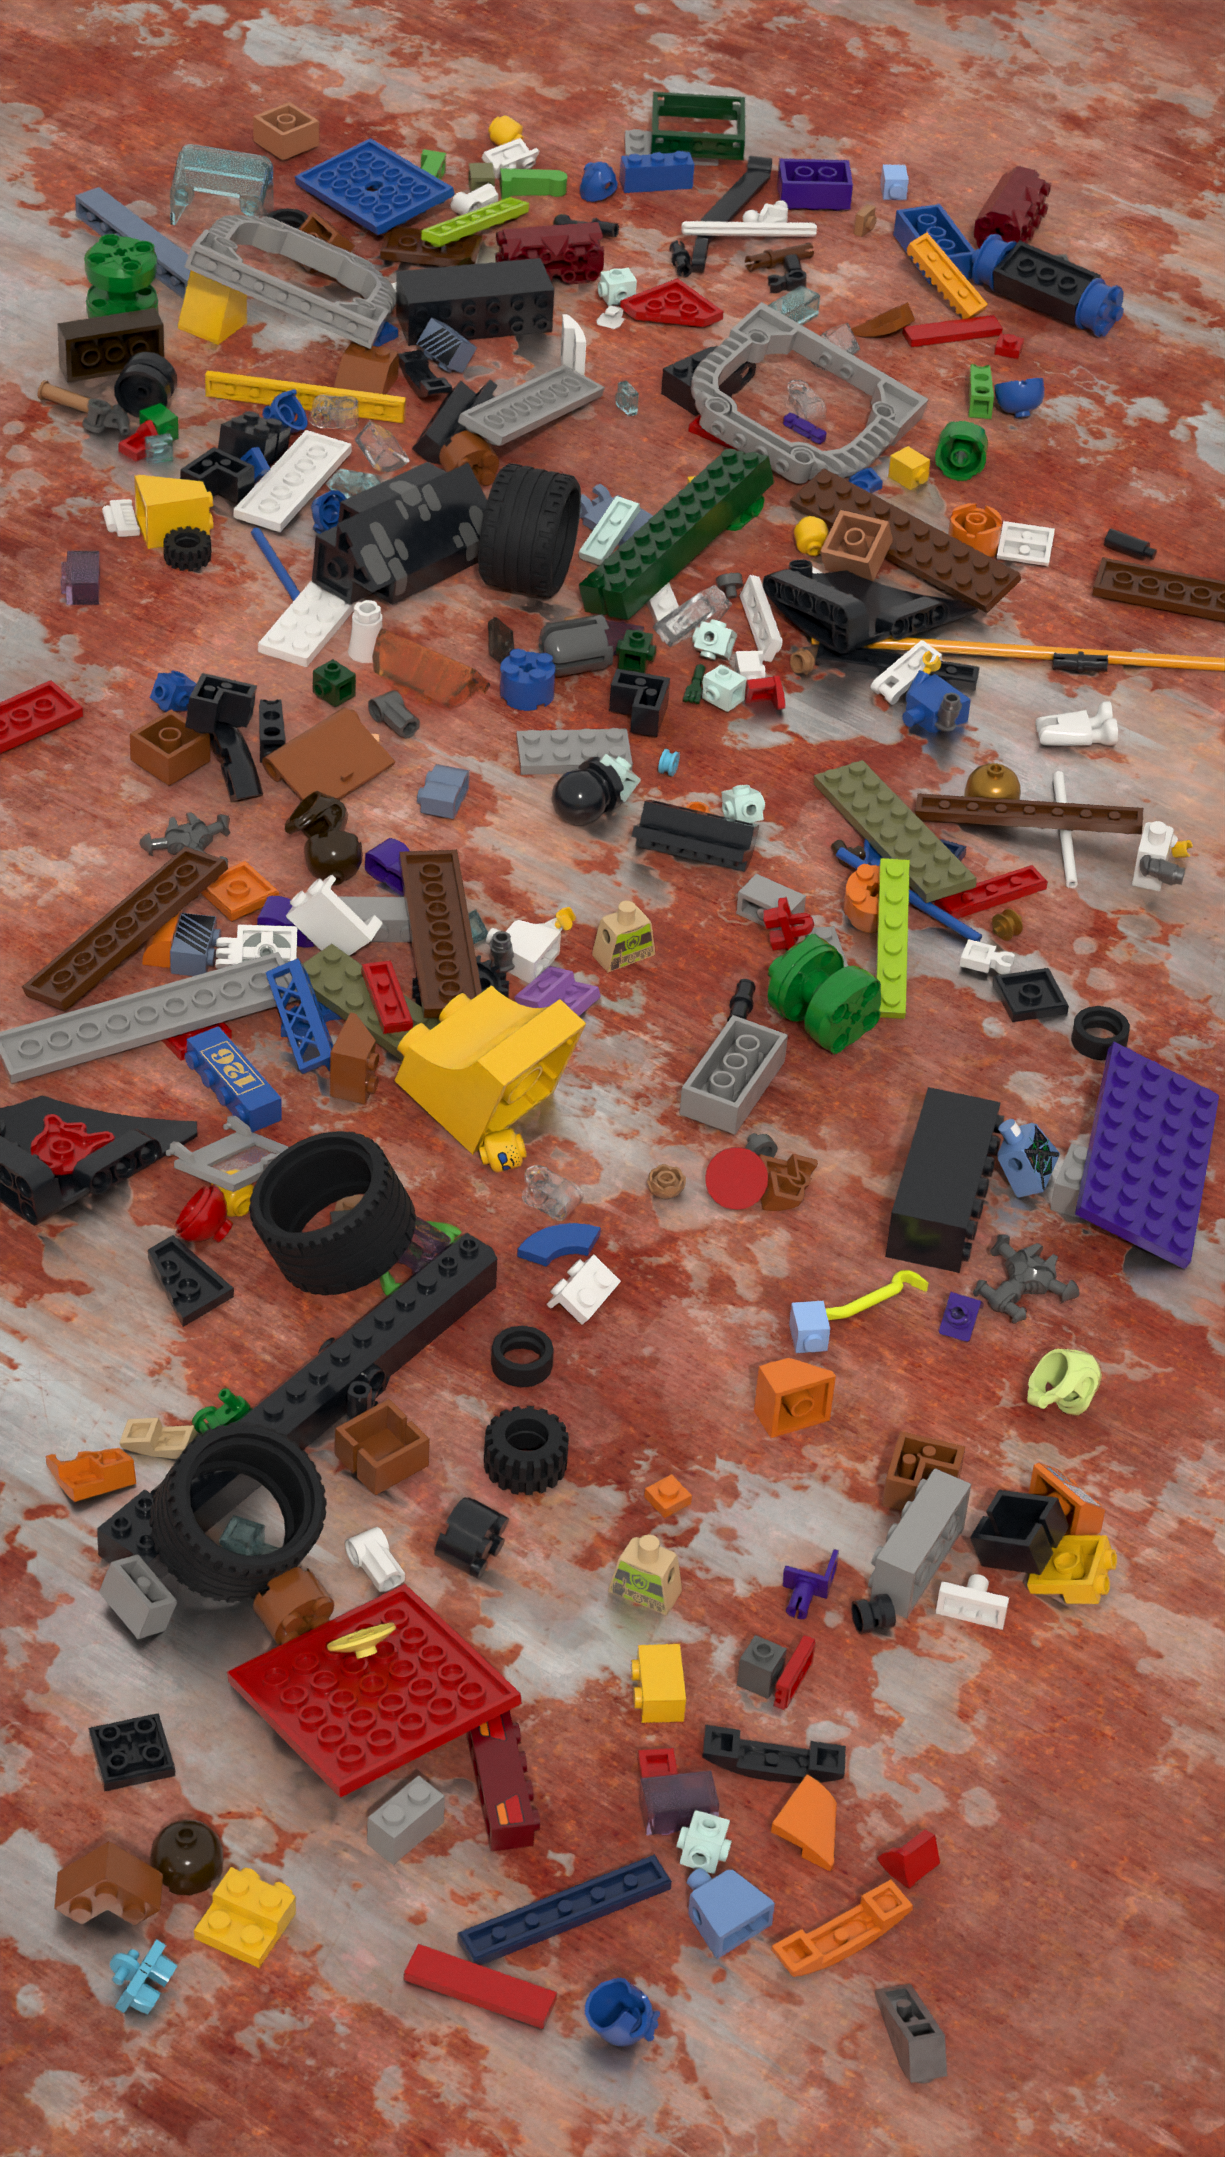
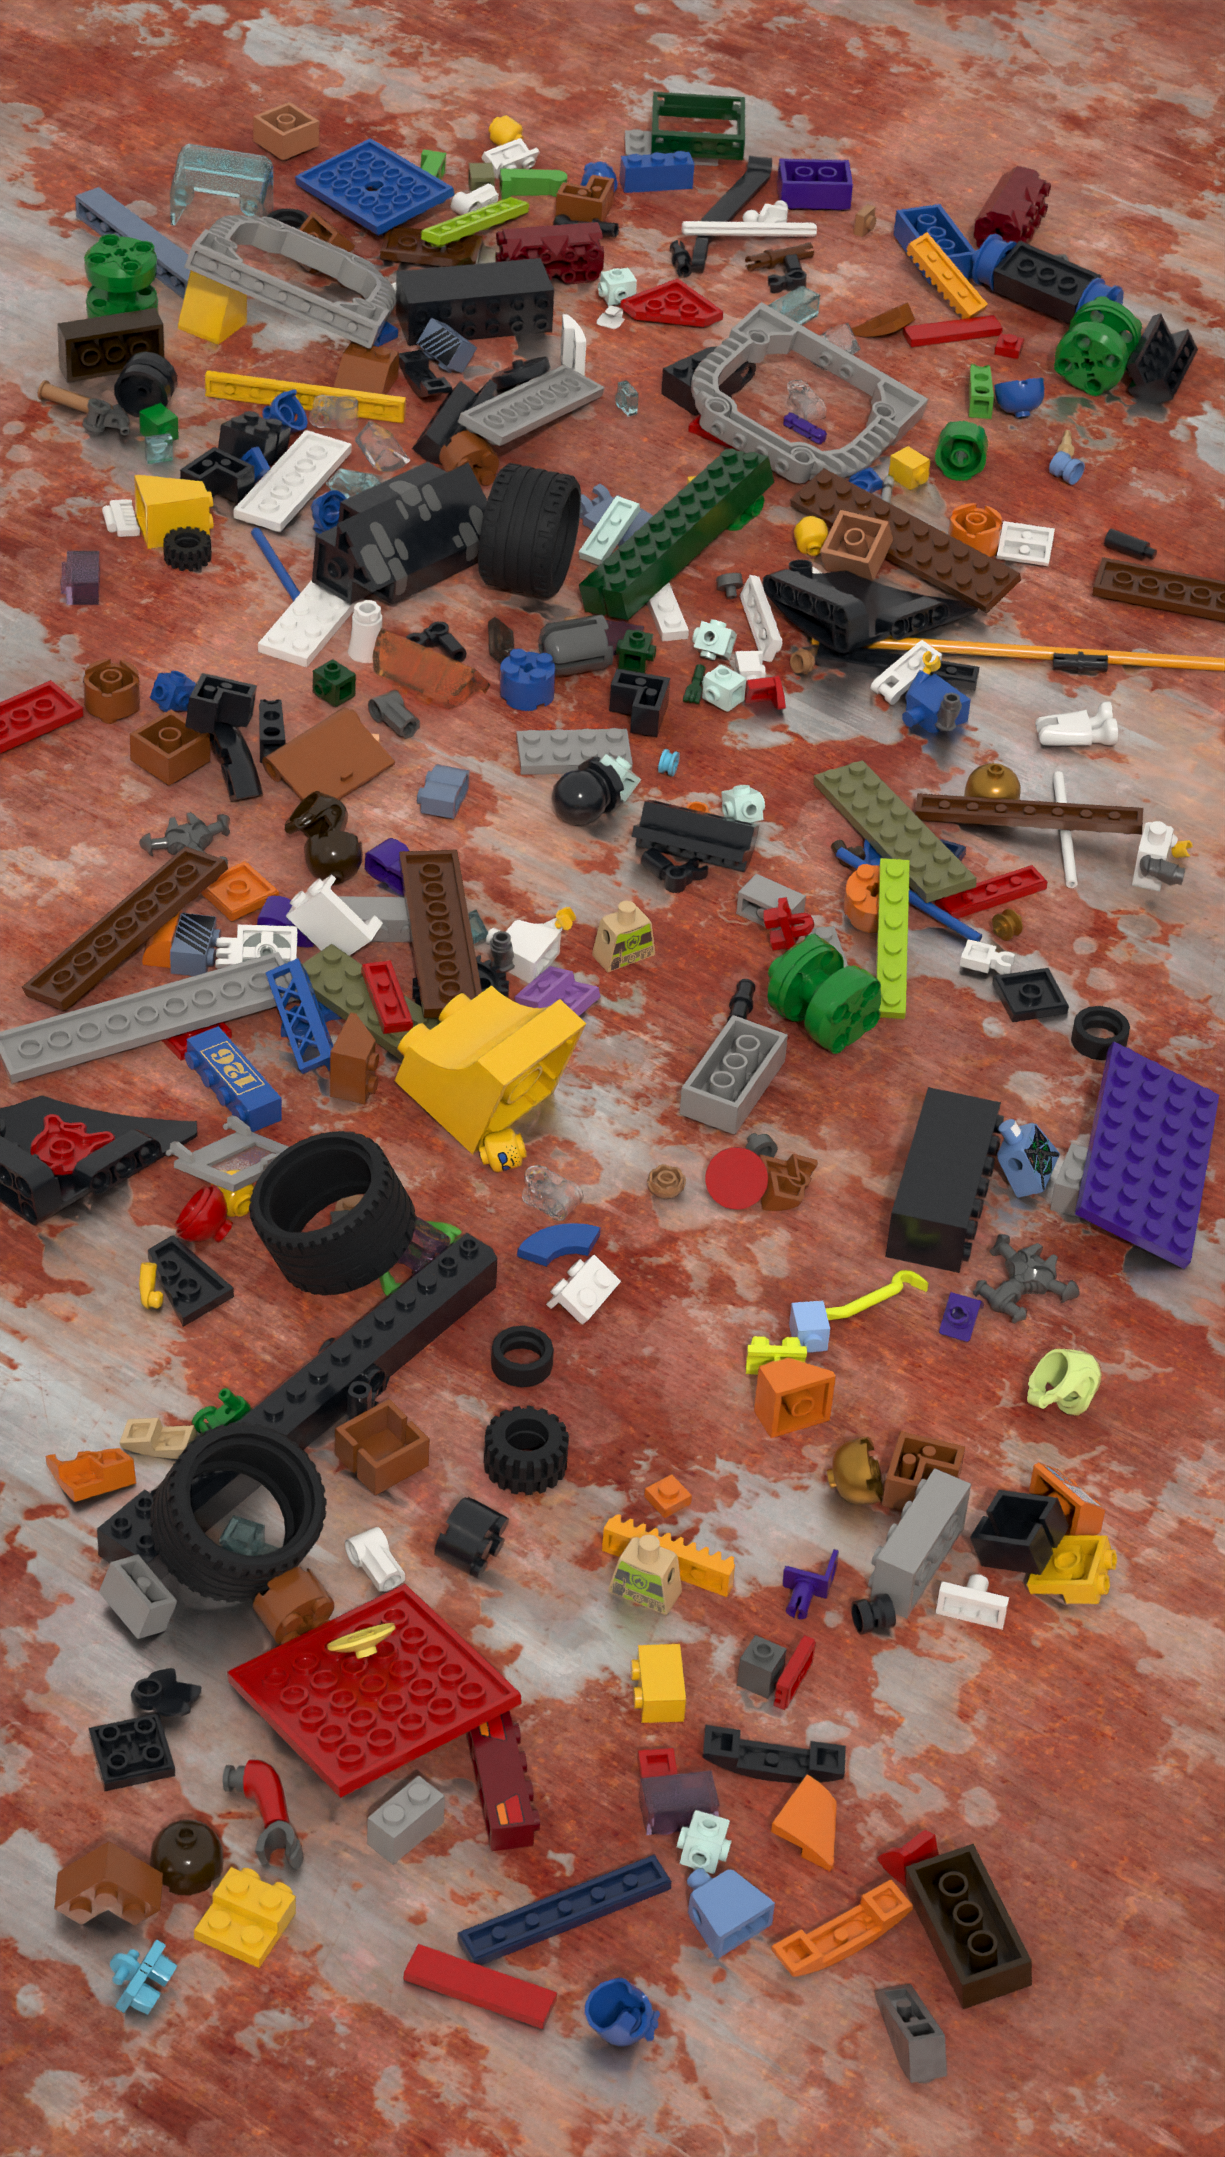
(111, 690): none -> dark orange brick
(135, 444): red tile -> none
(147, 1281): none -> yellow arm
(164, 1694): none -> black plate
(264, 1786): none -> piece
(438, 636): none -> black bar
(521, 372): none -> black wheel
(587, 201): none -> dark orange brick
(675, 877): none -> black bar
(686, 618): clear slope -> none
(694, 1566): none -> light orange gear
(761, 1352): none -> neon yellow hips
(856, 1473): none -> pearl gold cylinder
(888, 484): none -> light grey piece
(894, 182): light blue brick -> none
(968, 1926): none -> dark brown brick
(1065, 467): none -> medium blue wheel
(1066, 445): none -> tan piece
(1097, 346): none -> green piece
(1160, 362): none -> black brick

